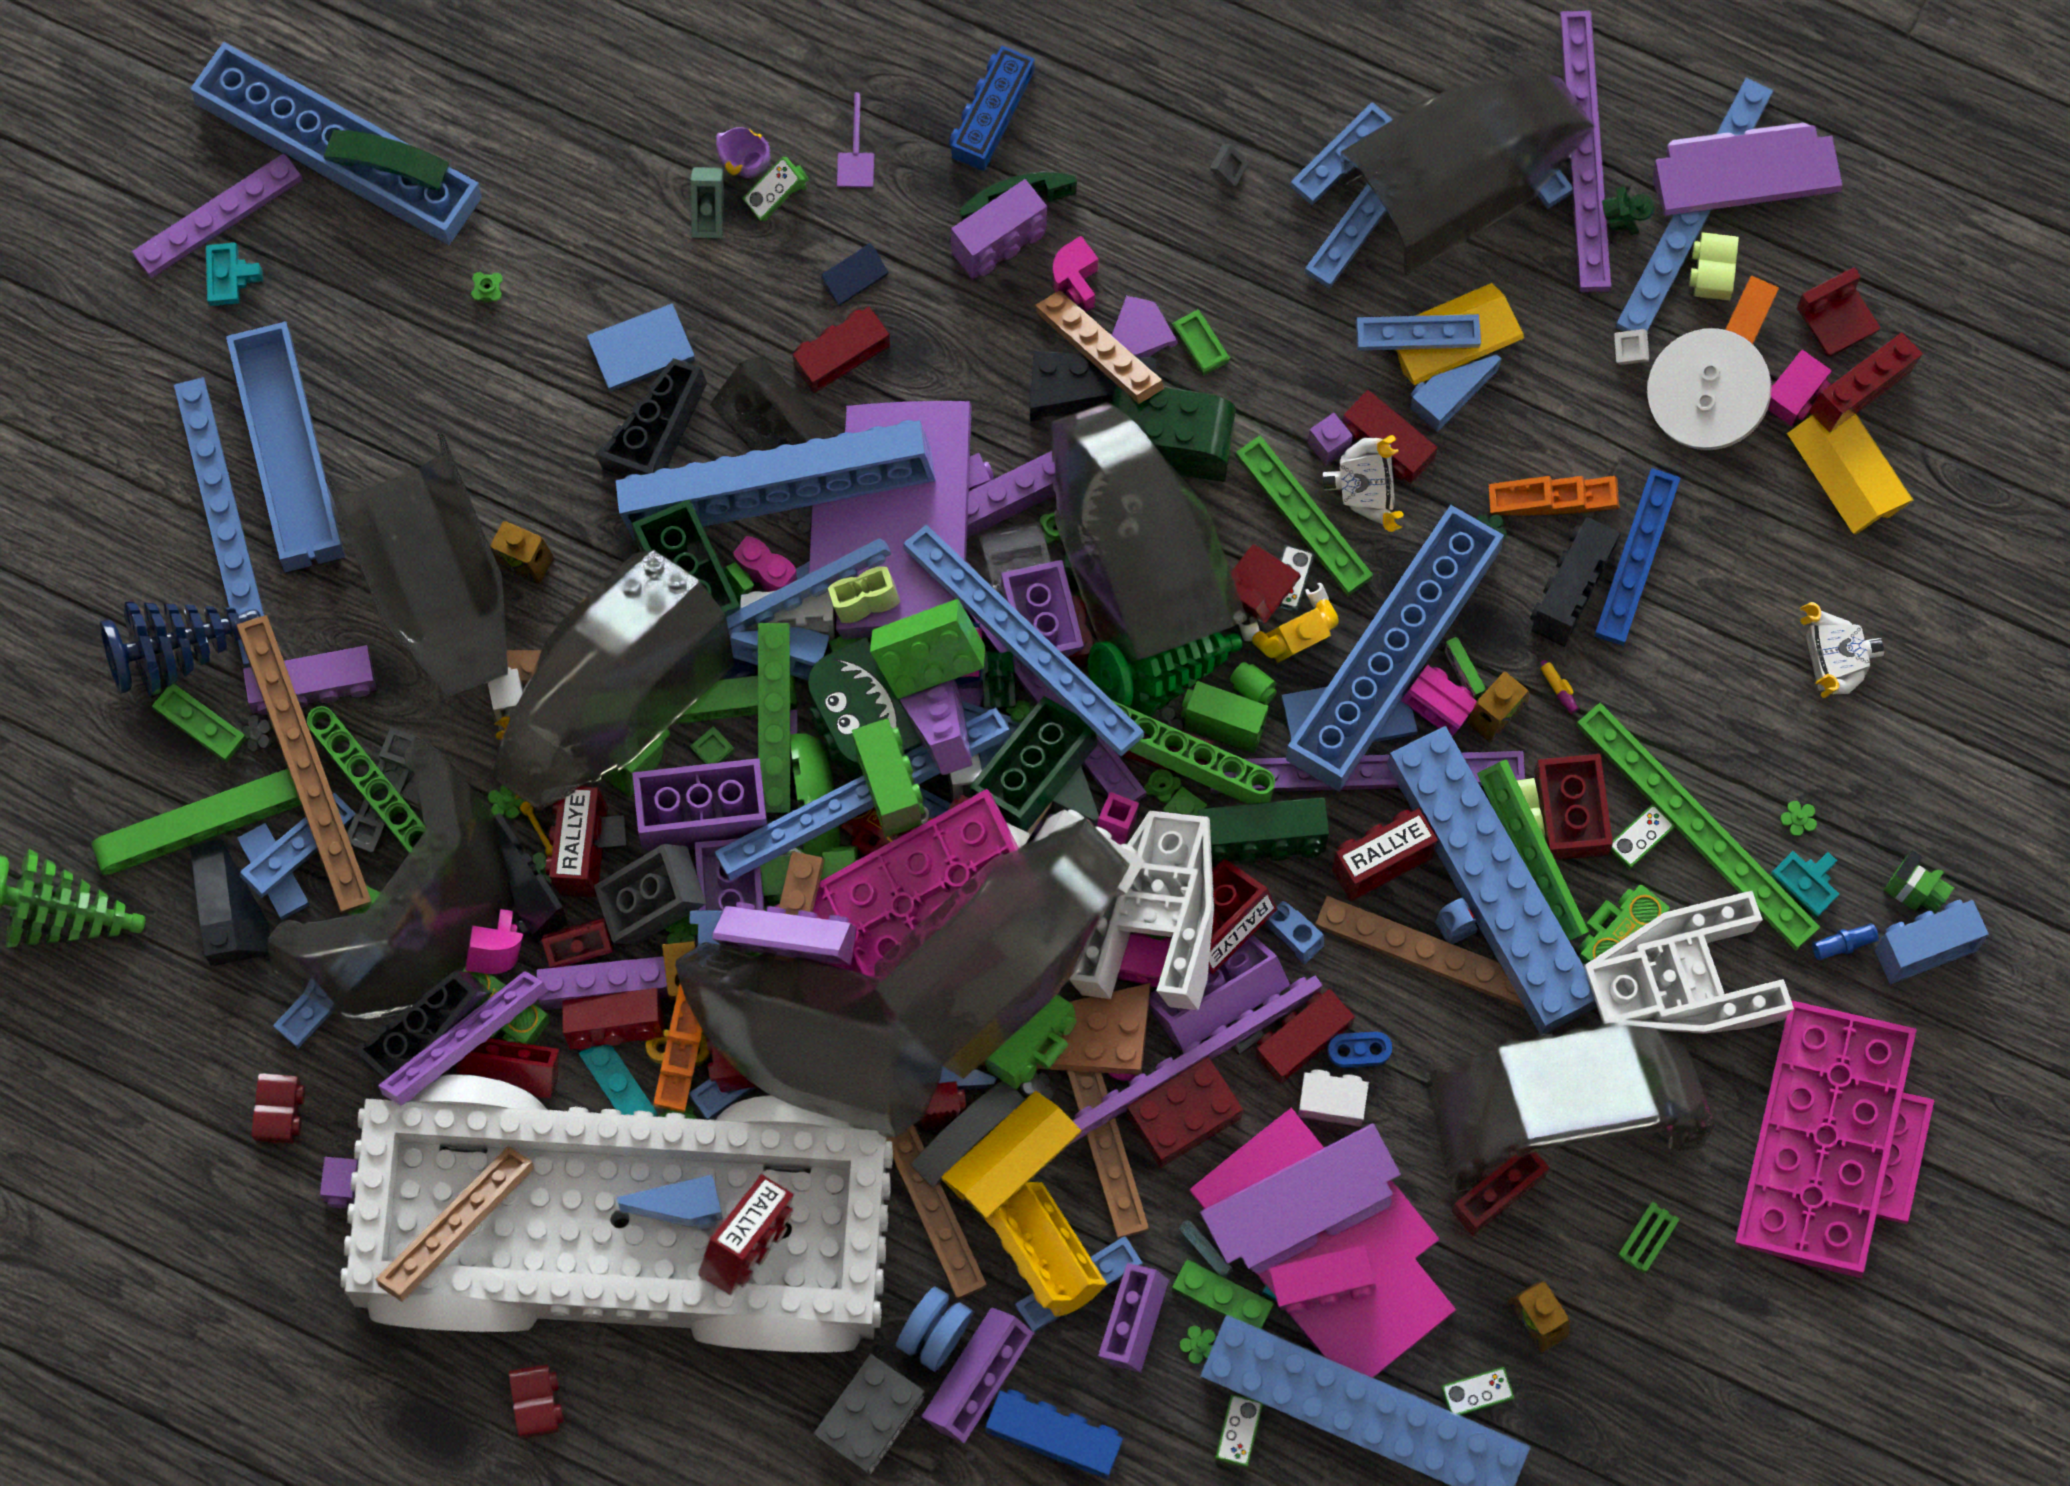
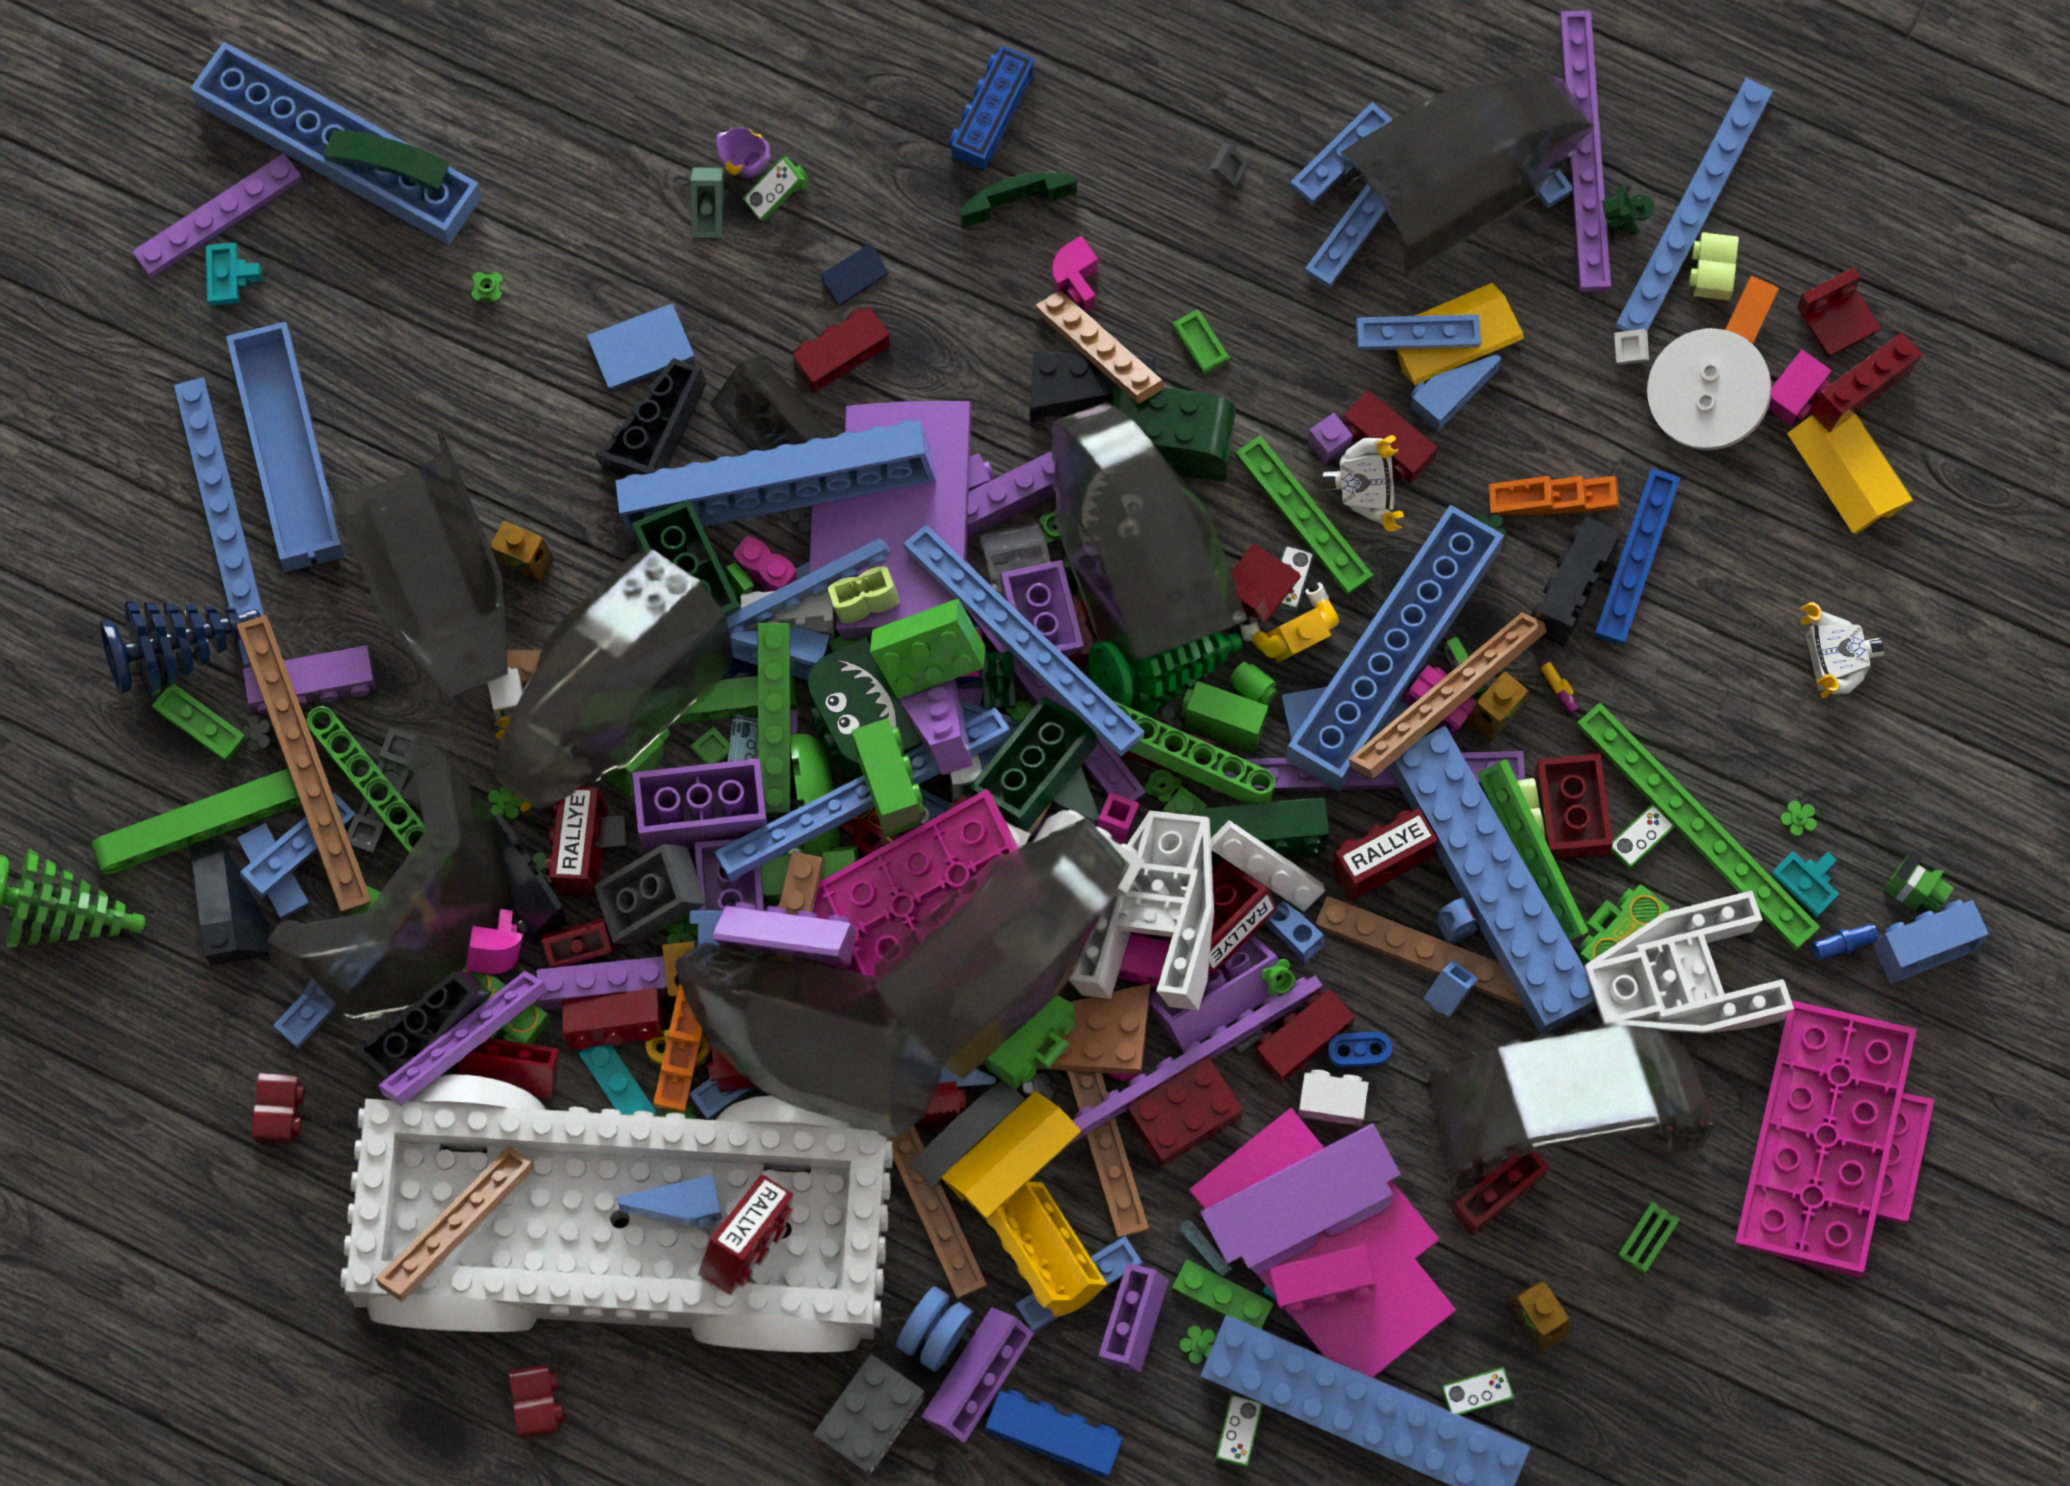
(337, 1181): medium lavender brick -> none
(539, 830): yellow hinge -> none
(743, 739): none -> clear light blue tile
(855, 168): medium lavender piece -> none
(999, 230): medium lavender brick -> none
(1142, 328): medium lavender slope -> none
(1266, 866): none -> white plate
(1283, 983): none -> bright green plate
(1447, 695): none -> medium nougat plate
(1450, 988): none -> medium blue brick
(1746, 169): medium lavender slope -> none

